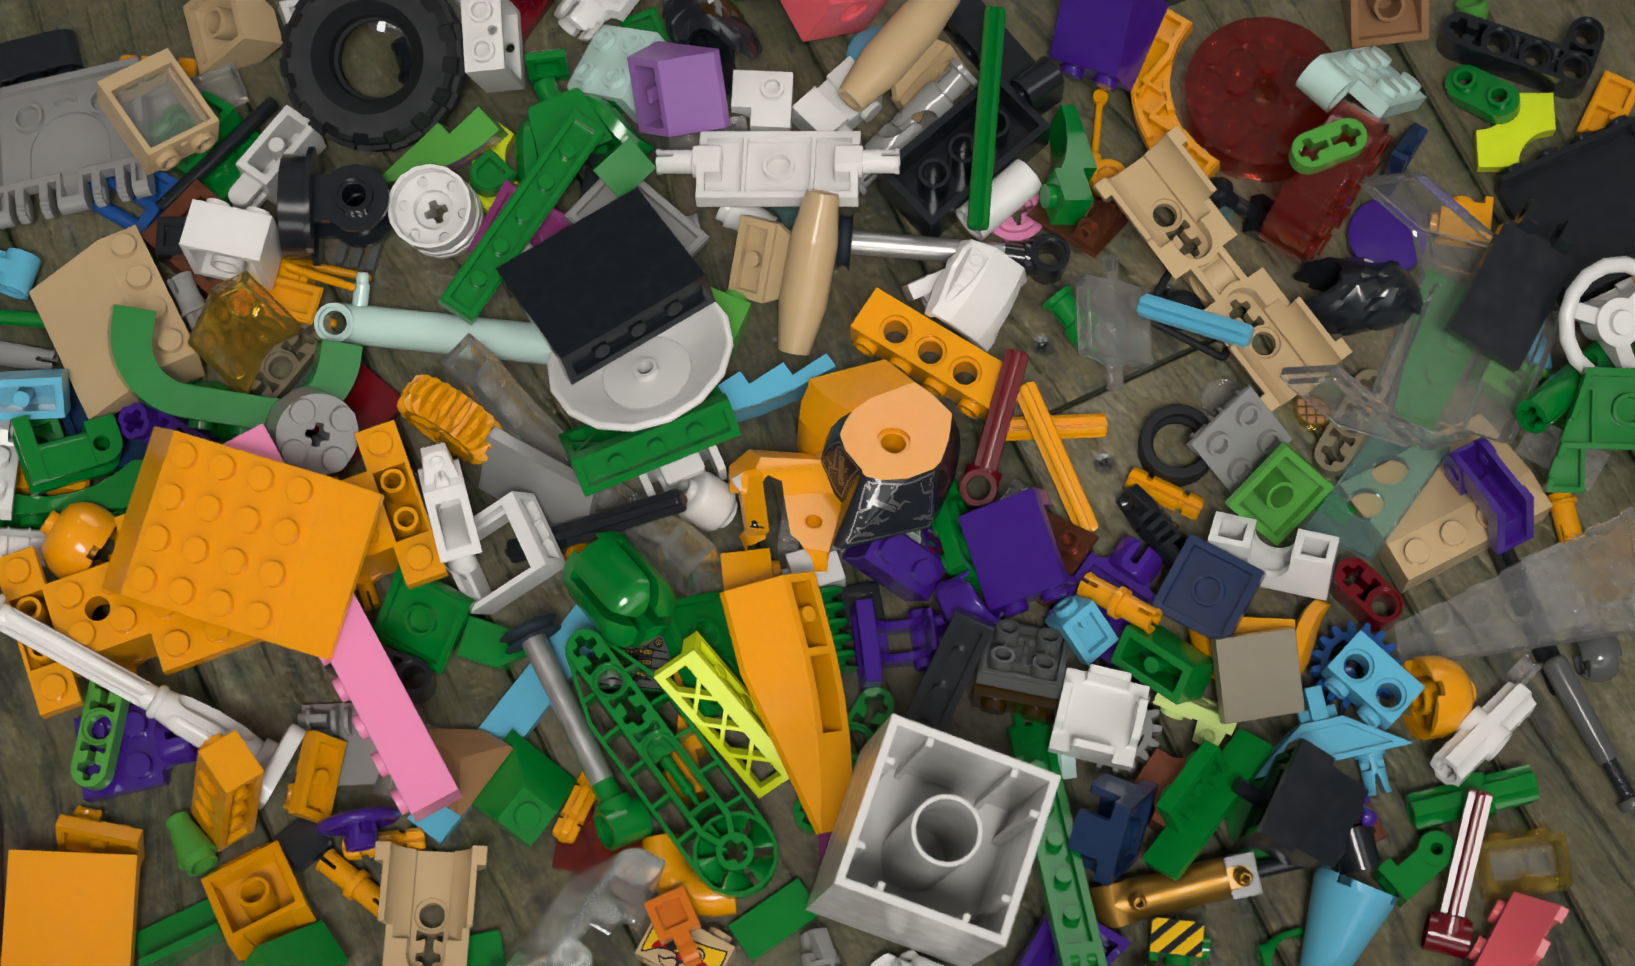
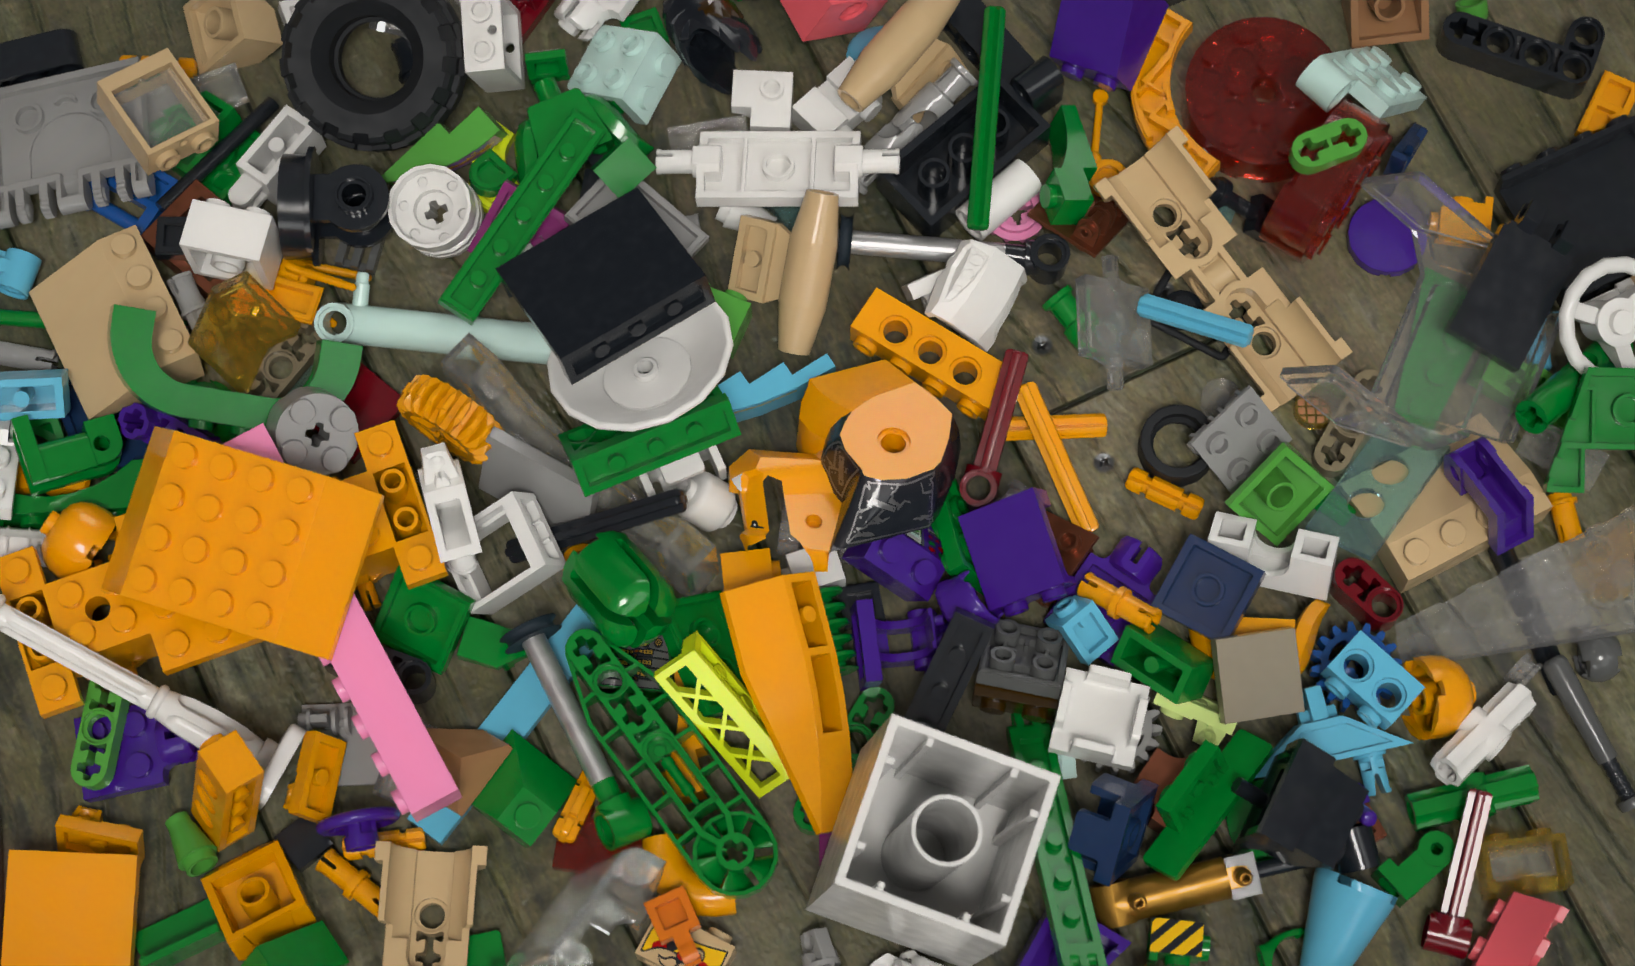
(678, 89): medium lavender slope -> none
(773, 921): green tile -> none
(1154, 525): black hinge -> none
(1360, 294): black head -> none
(1479, 94): green plate -> none
(1502, 144): neon yellow tile -> none

